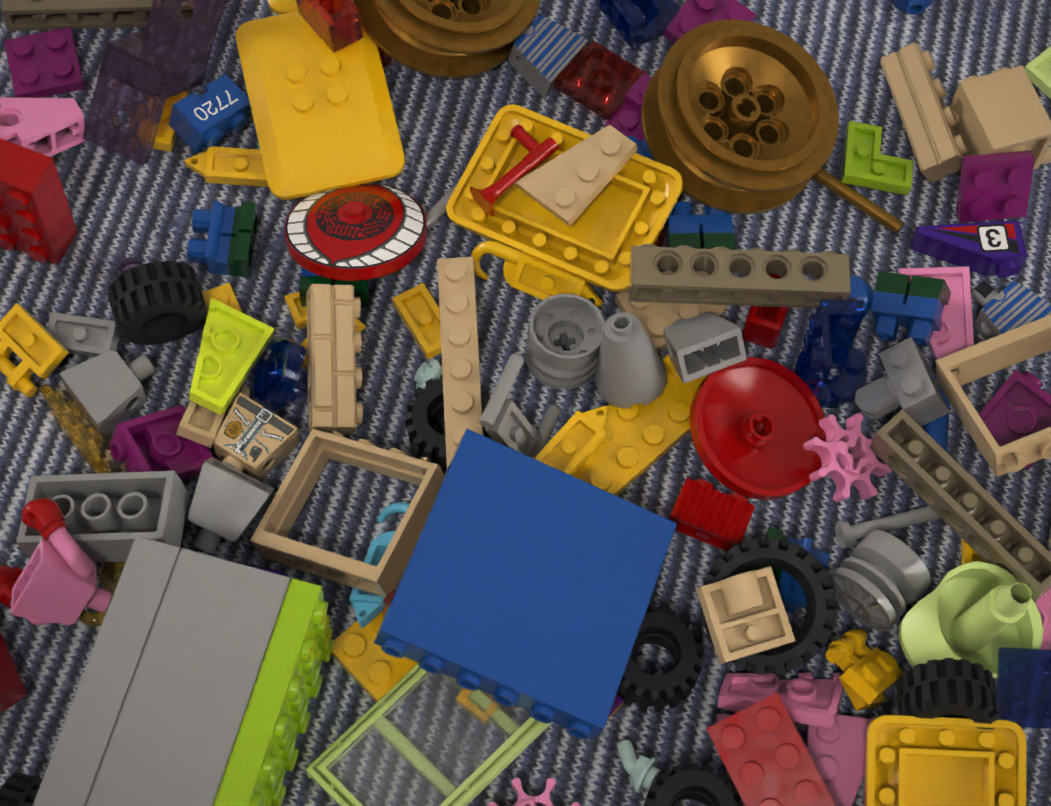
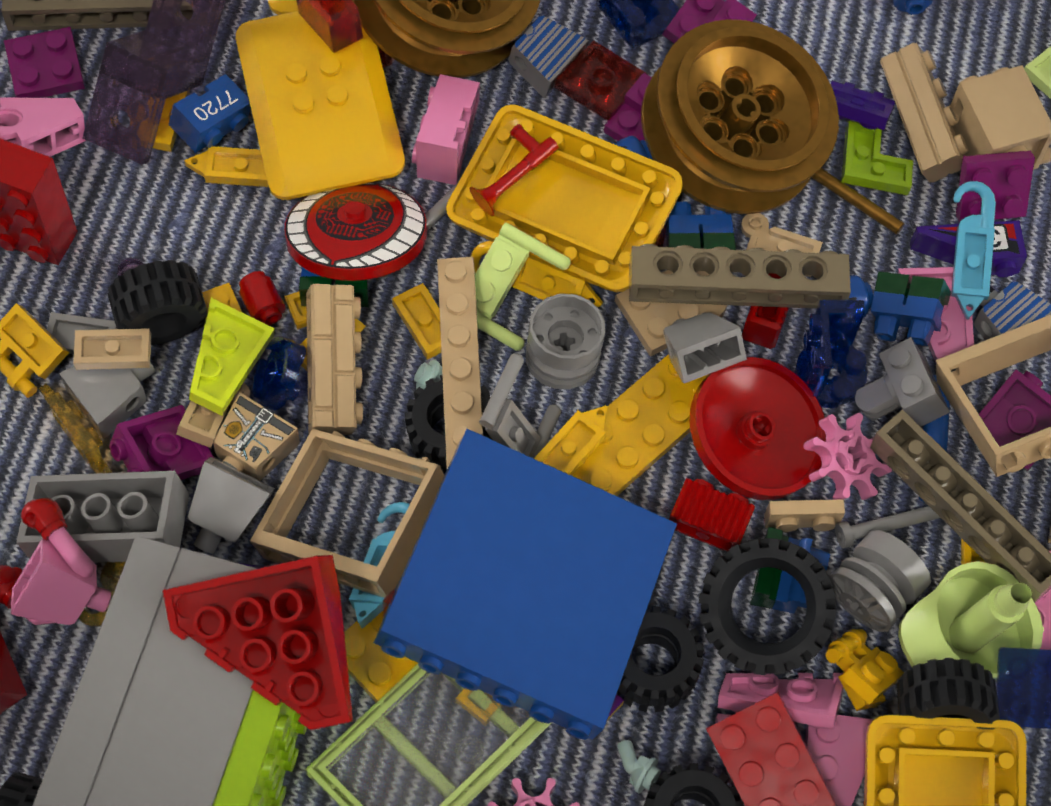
(112, 349): none -> tan plate
(229, 240): hips -> none
(261, 297): none -> red brick
(277, 630): none -> red slope
(446, 129): none -> bright pink wedge
(500, 271): none -> yellowish green plate
(579, 174): tan wing -> none
(628, 363): light grey cone -> none
(745, 614): tan plate -> none
(775, 239): none -> tan hinge
(797, 514): none -> tan plate
(867, 108): none -> dark purple plate
(974, 250): none -> medium azure plate

